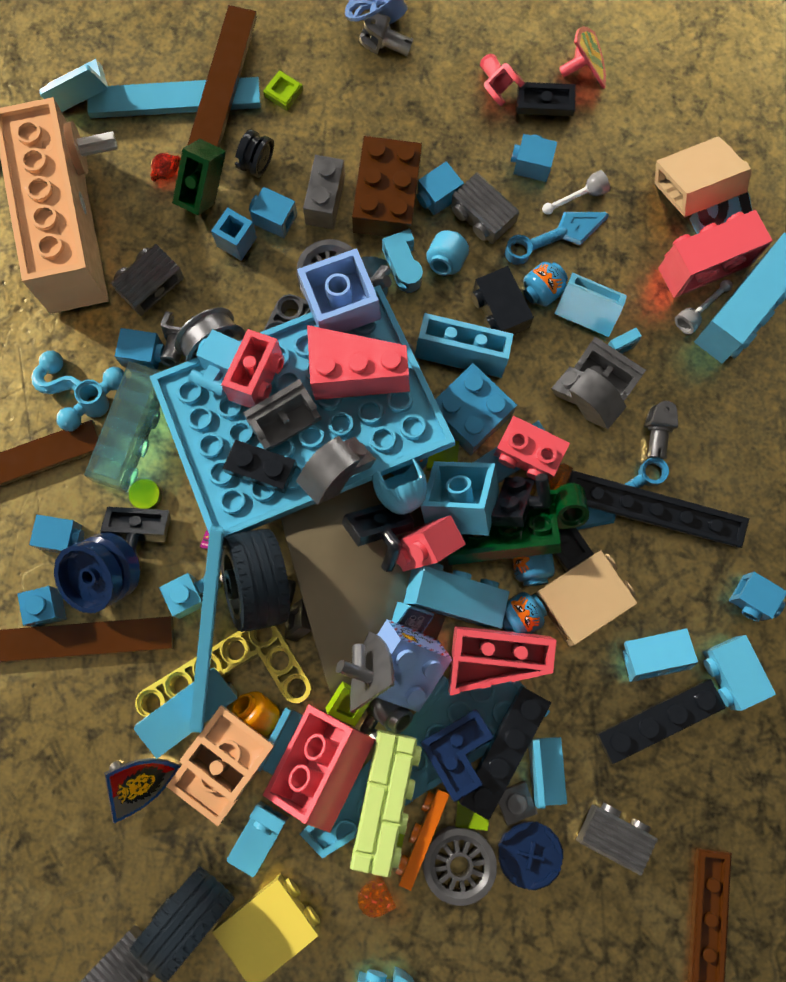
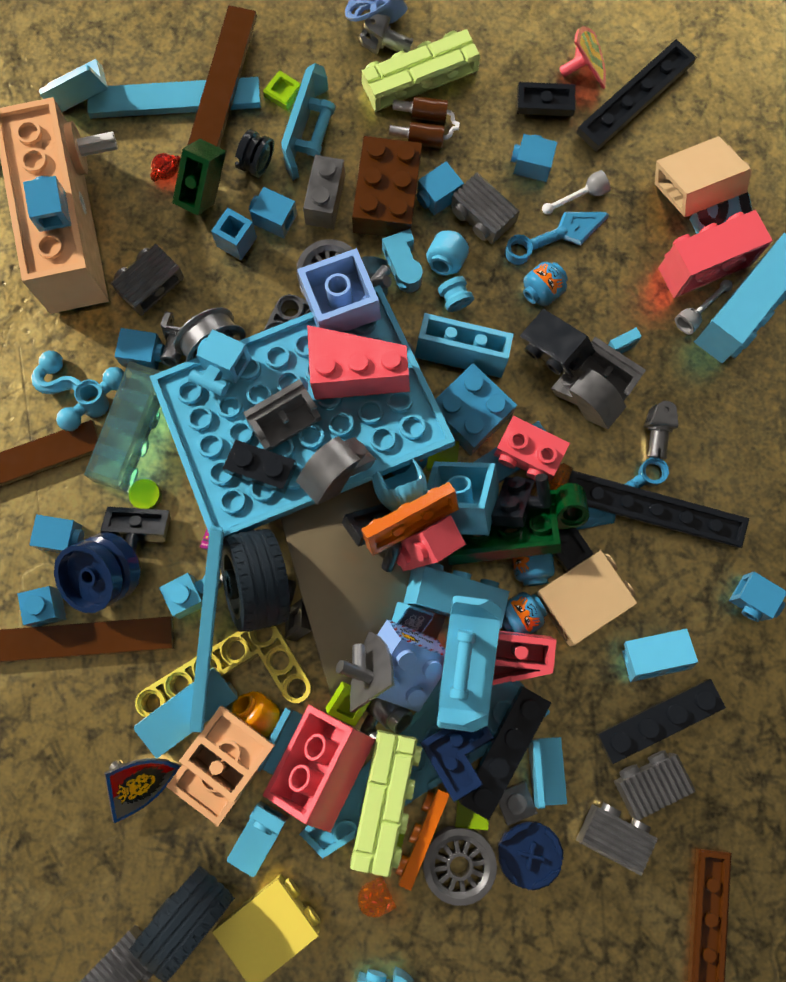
(46, 203): none -> dark azure brick
(253, 369): coral brick -> none
(312, 85): none -> medium azure piece
(410, 518): none -> orange plate
(420, 69): none -> yellowish green brick
(424, 109): none -> reddish brown piece
(455, 294): none -> medium azure wheel
(469, 664): none -> medium azure piece
(499, 77): coral piece -> none
(502, 302): black brick -> none
(556, 343): none -> black hinge
(591, 304): medium azure brick -> none
(636, 95): none -> black plate
(654, 784): none -> flat silver brick
(738, 673): medium azure brick -> none

